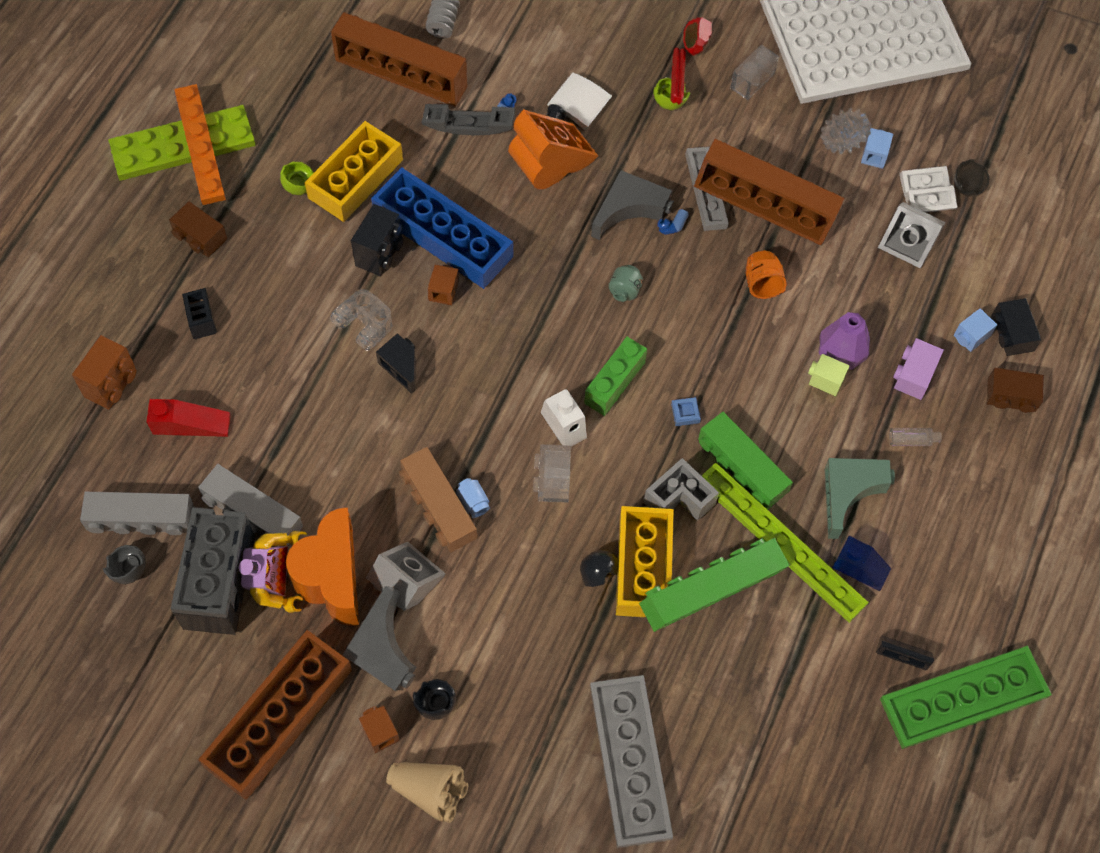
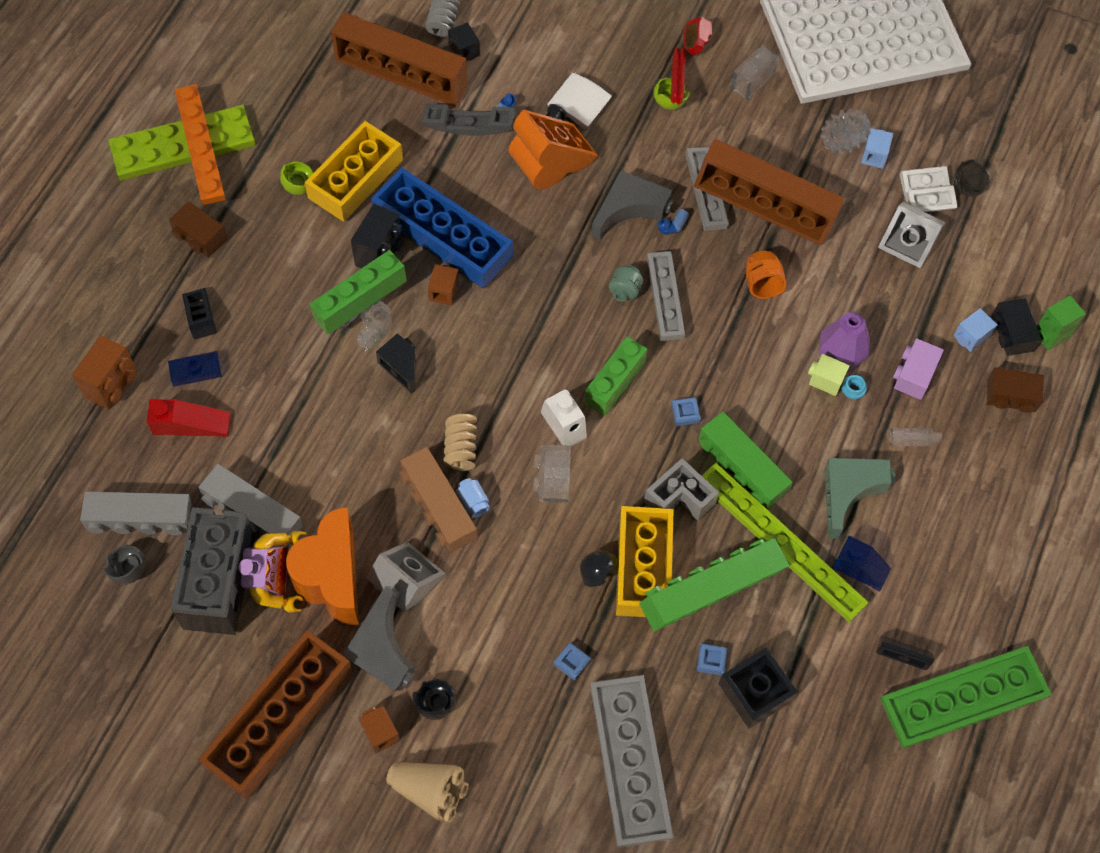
(195, 368): none -> clear blue plate
(358, 292): none -> bright green brick
(460, 442): none -> tan piece
(464, 41): none -> black brick
(572, 661): none -> medium blue tile
(665, 296): none -> light grey plate
(711, 659): none -> medium blue tile
(757, 687): none -> black brick
(858, 382): none -> medium azure plate
(1059, 322): none -> bright green brick

